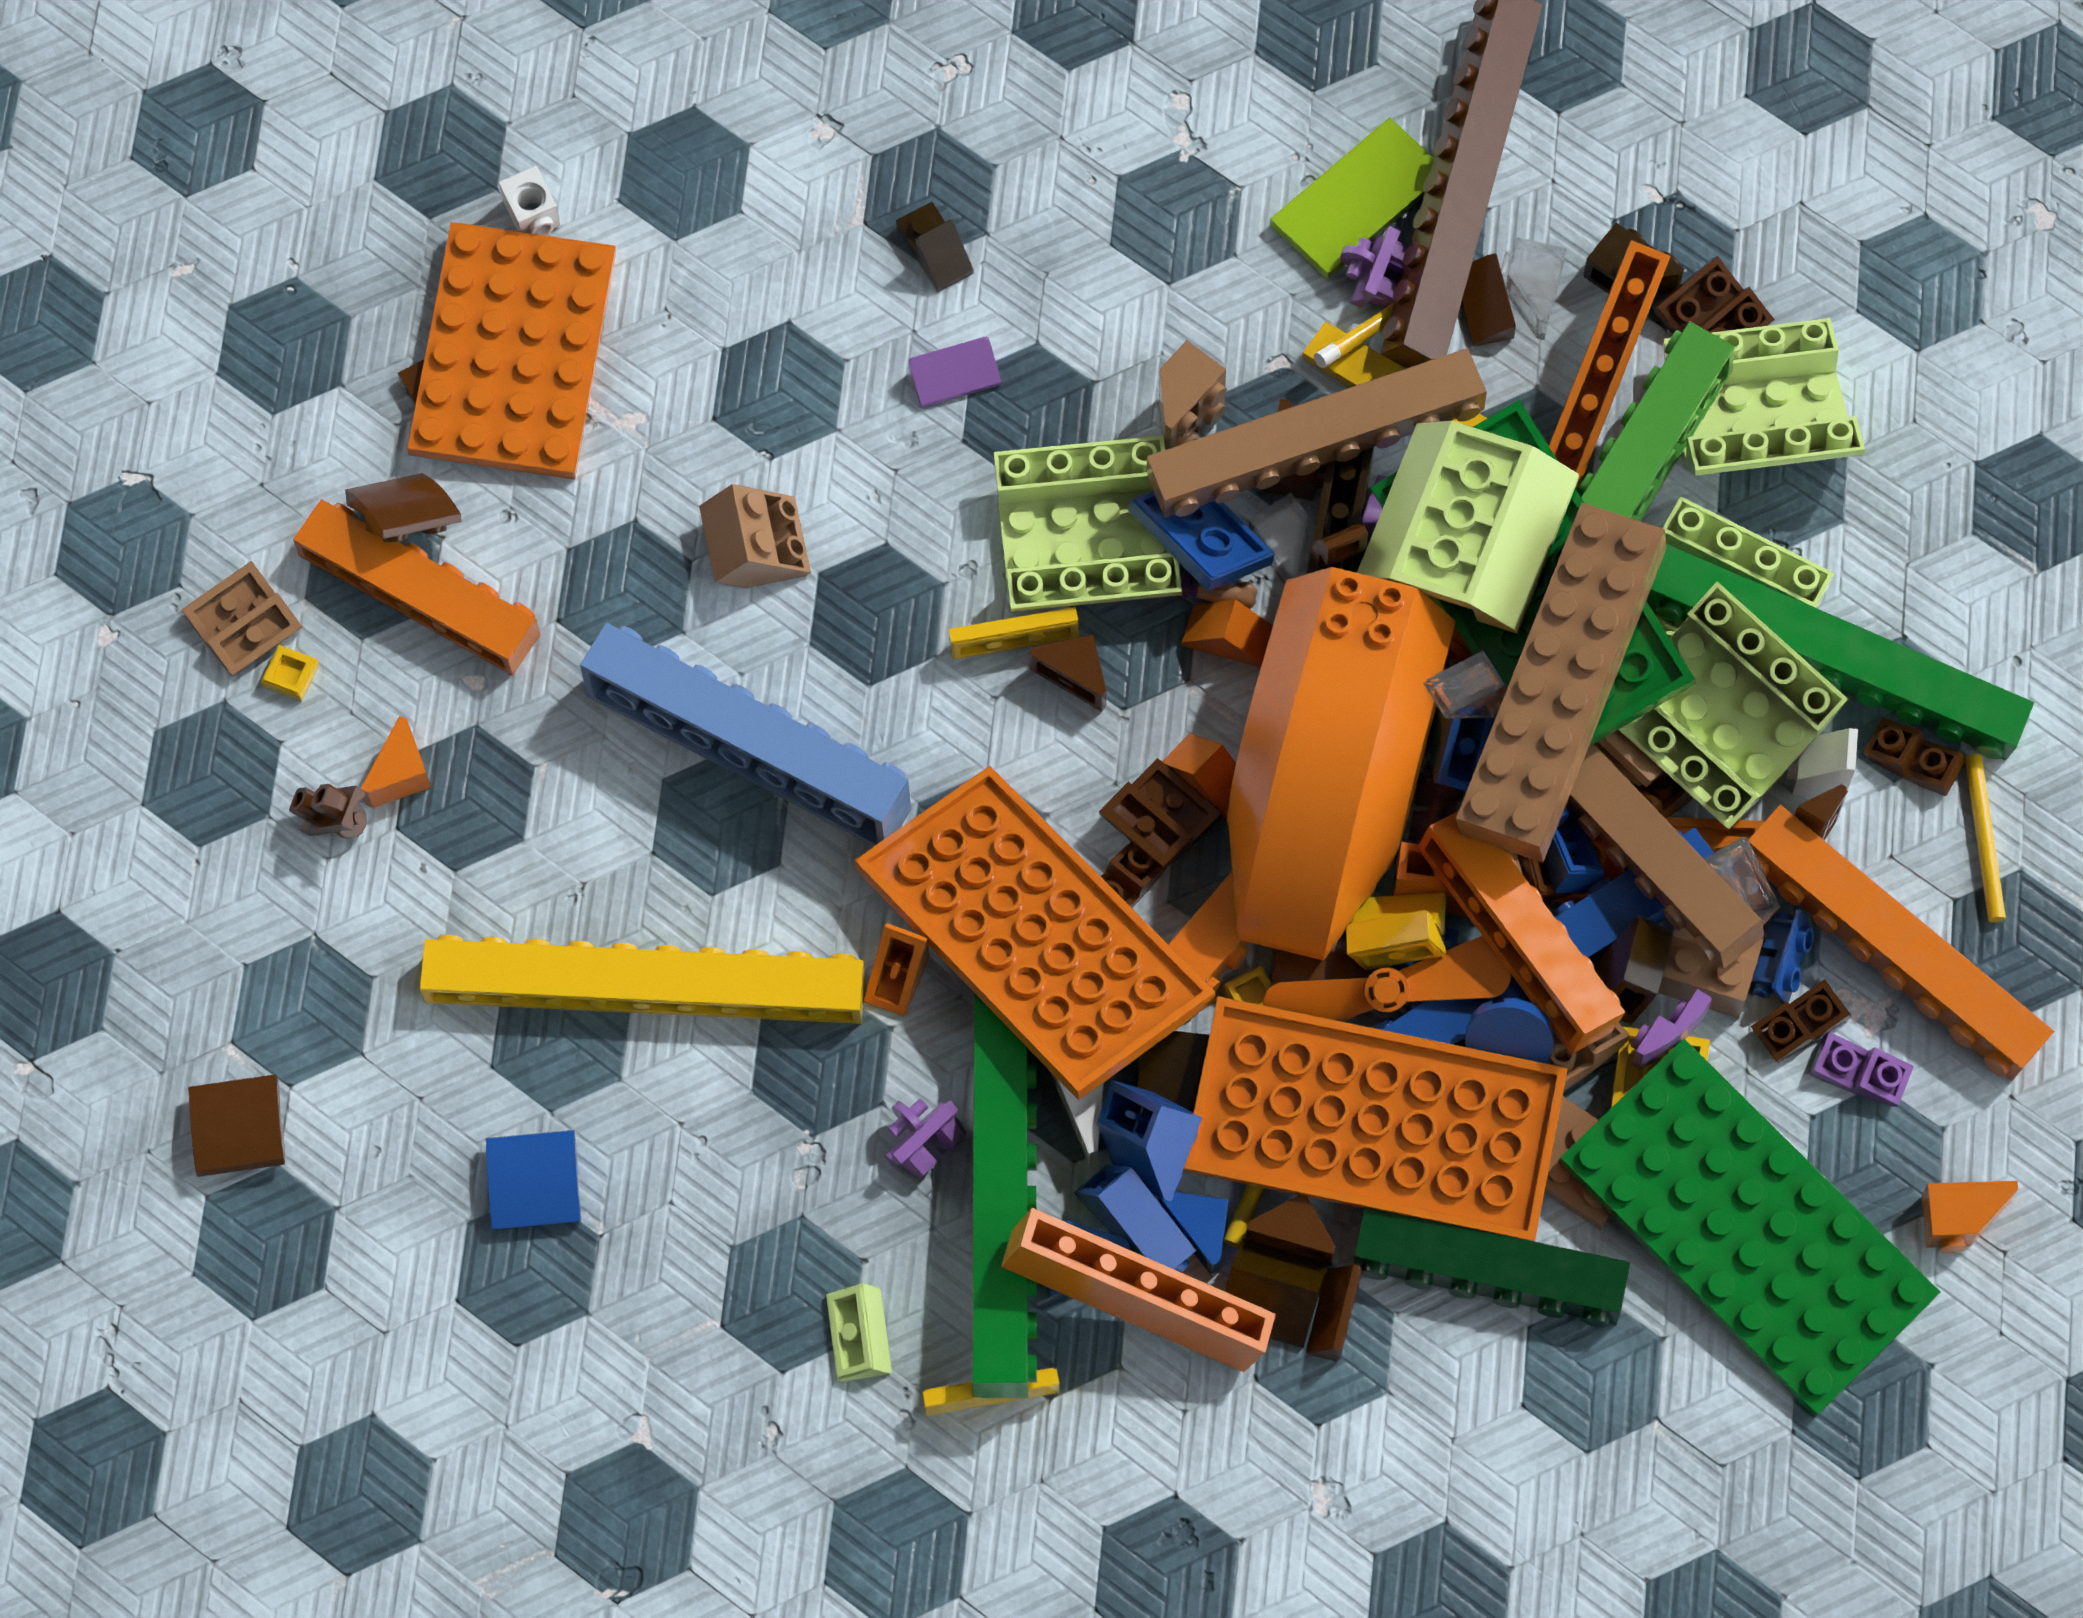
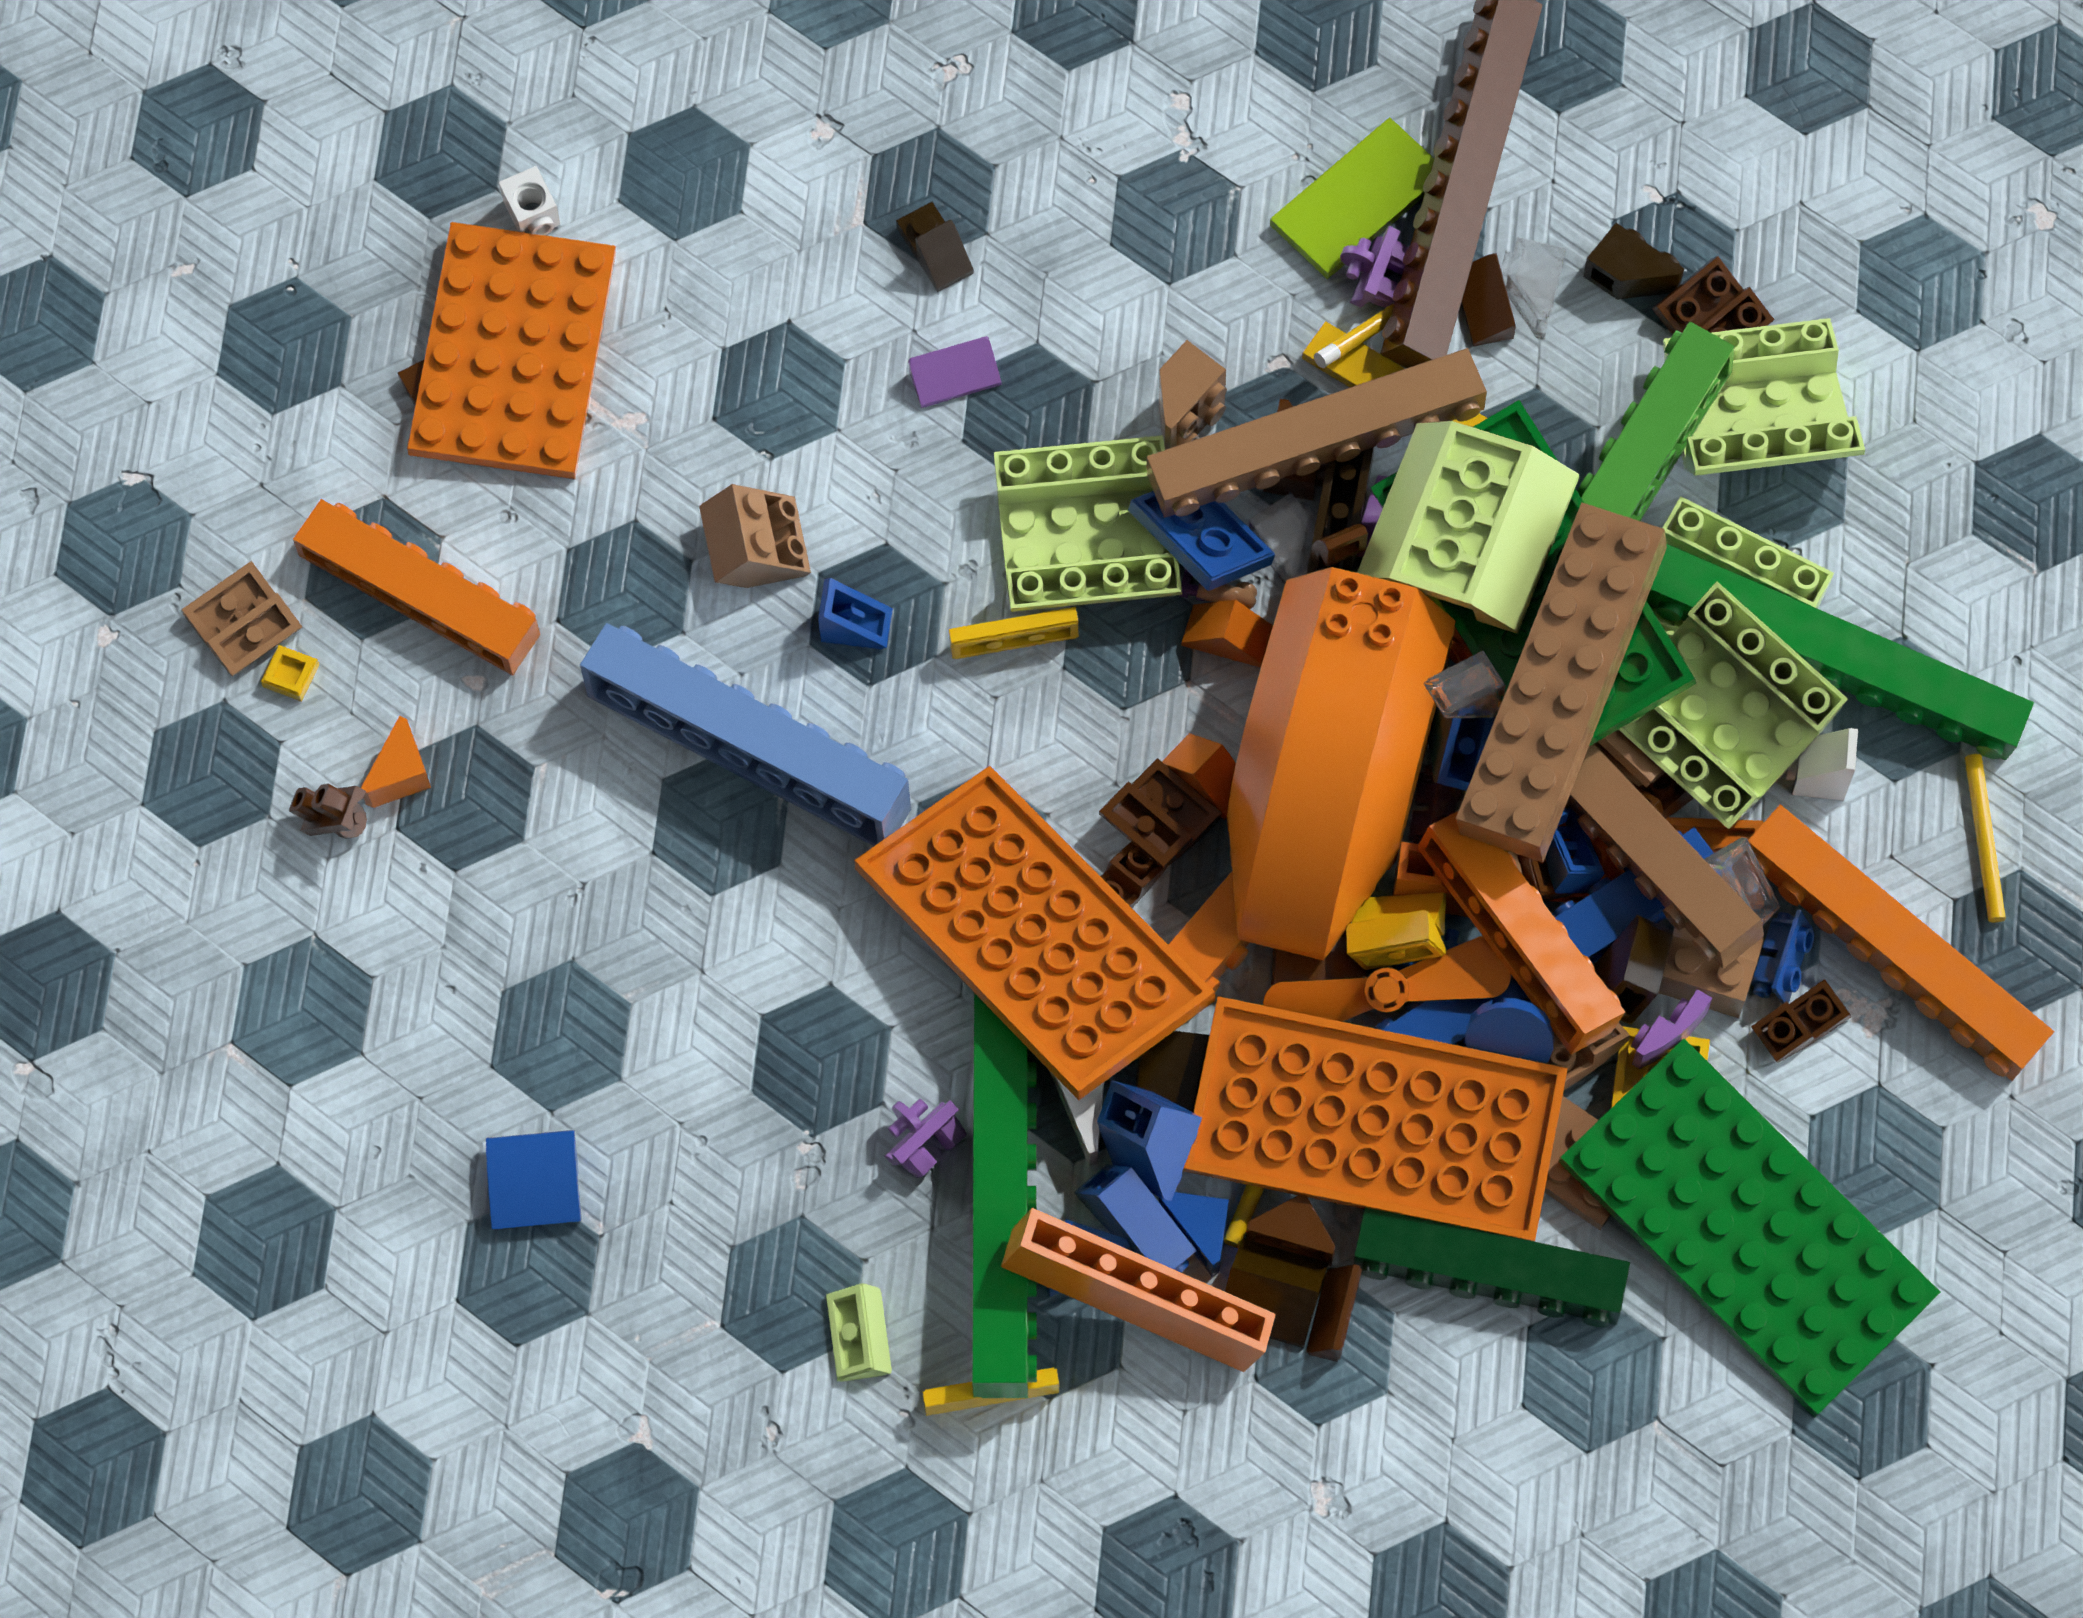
(236, 1125): reddish brown slope -> none
(403, 507): reddish brown slope -> none
(643, 980): yellow brick -> none
(852, 617): none -> blue slope
(897, 969): orange slope -> none
(1073, 667): reddish brown slope -> none
(1248, 987): yellow tile -> none
(1607, 356): orange brick -> none
(1822, 811): reddish brown slope -> none
(1861, 1071): medium lavender slope -> none
(1914, 758): reddish brown slope -> none
(1962, 1211): orange slope -> none

